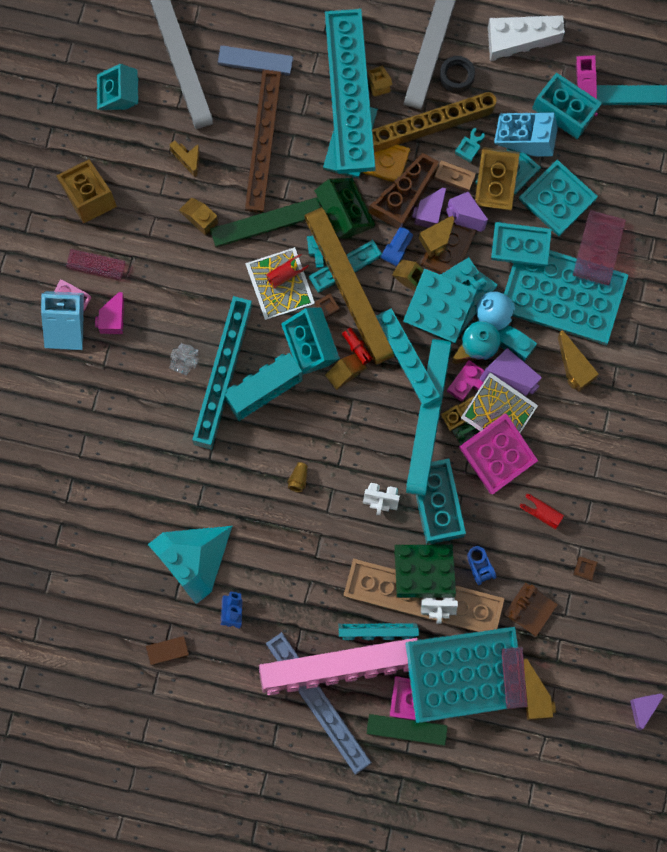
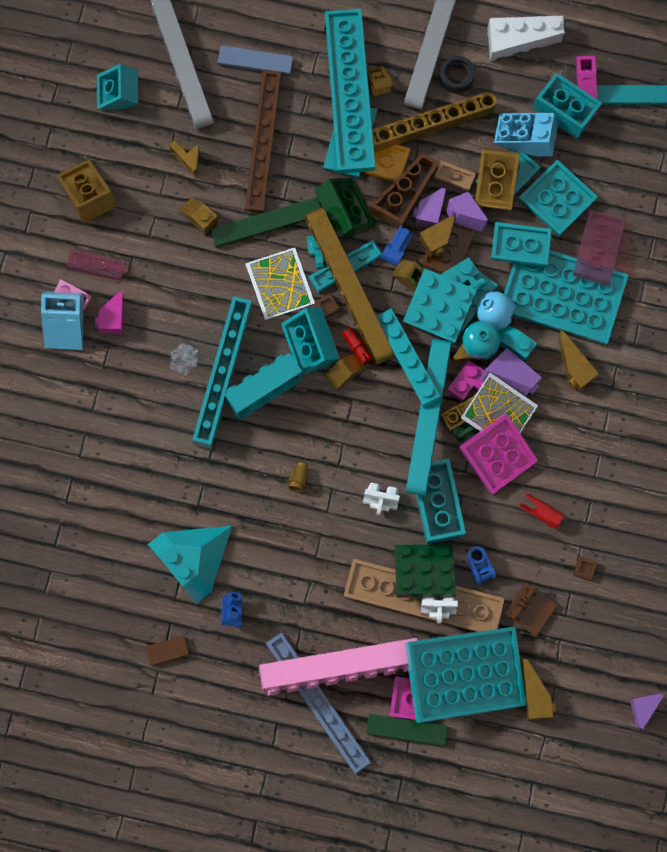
(283, 273): red piece -> none
(386, 630): teal plate -> none
(468, 147): teal plate -> none
(514, 677): clear pink tile -> none

